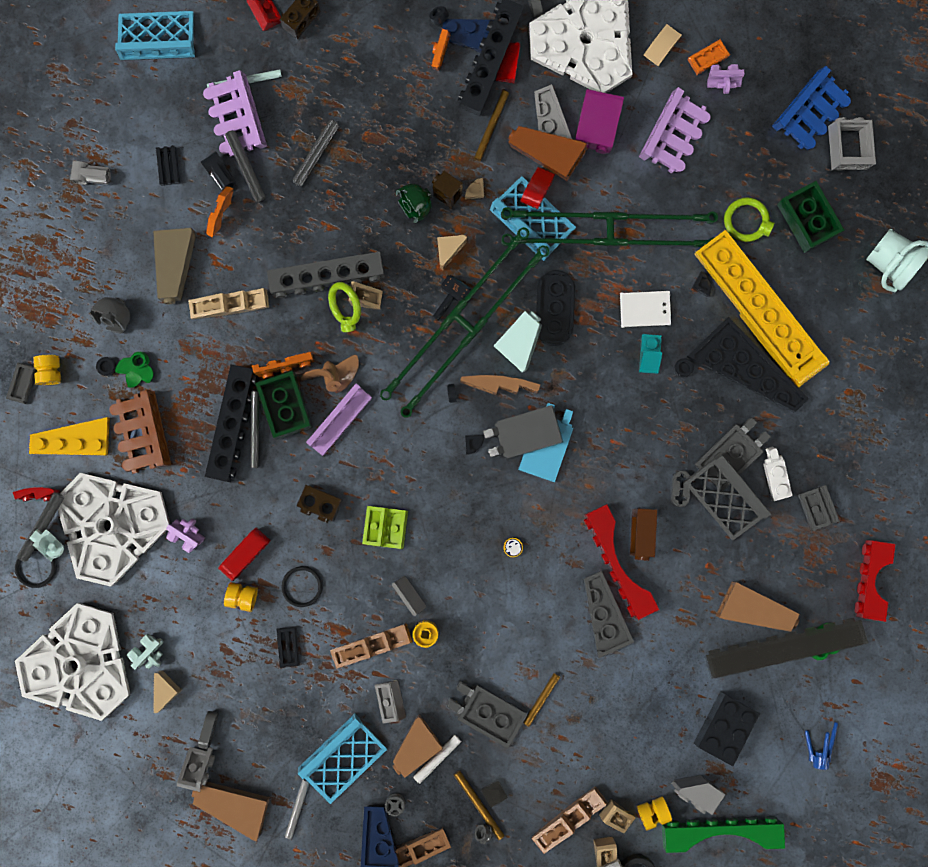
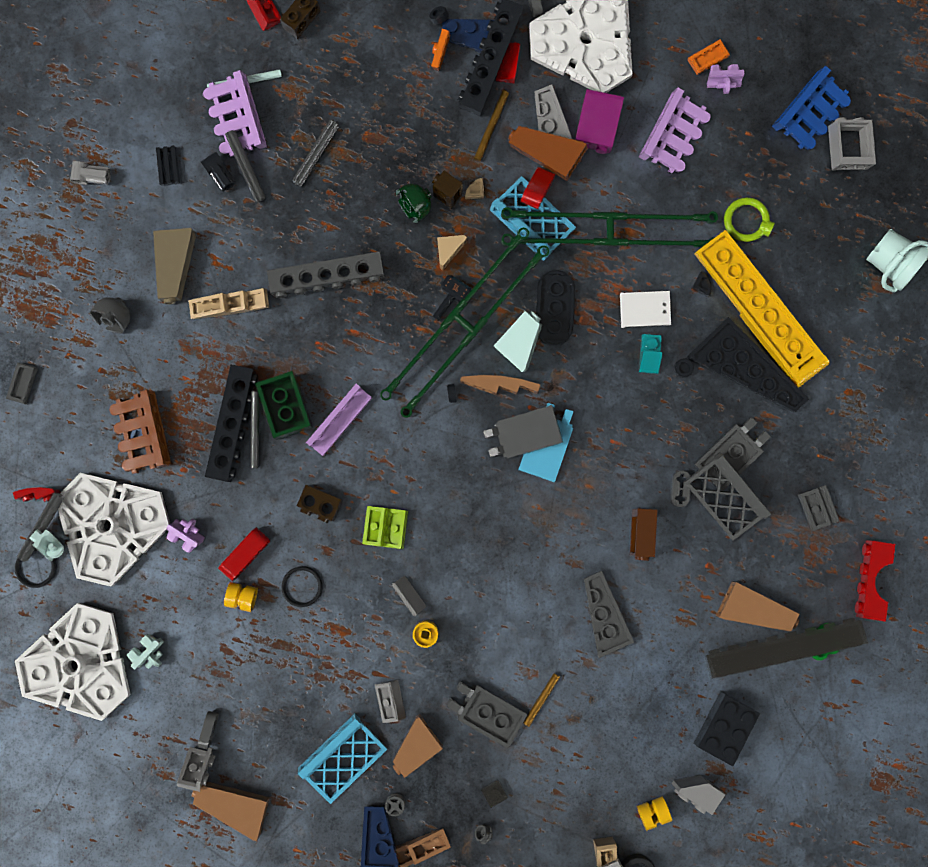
(47, 370): yellow wheel -> none
(76, 439): yellow wing -> none
(106, 366): black tile -> none
(134, 372): green plate -> none
(155, 47): medium azure fence -> none
(164, 690): tan slope -> none
(215, 219): orange tile -> none
(288, 647): black tile -> none
(297, 809): light grey bar -> none
(303, 360): orange wing -> none
(336, 376): medium nougat piece -> none
(347, 323): lime piece -> none
(368, 296): tan slope -> none
(371, 646): medium nougat slope -> none
(437, 759): white piece -> none
(473, 443): black tile -> none
(479, 805): pearl gold bar -> none
(513, 547): tile -> none
(569, 819): medium nougat slope -> none
(602, 524): red arch -> none
(616, 816): tan slope -> none
(662, 45): tan slope -> none
(683, 836): green arch -> none
(776, 475): white hinge -> none
(810, 216): dark green brick -> none
(822, 758): blue plant -> none

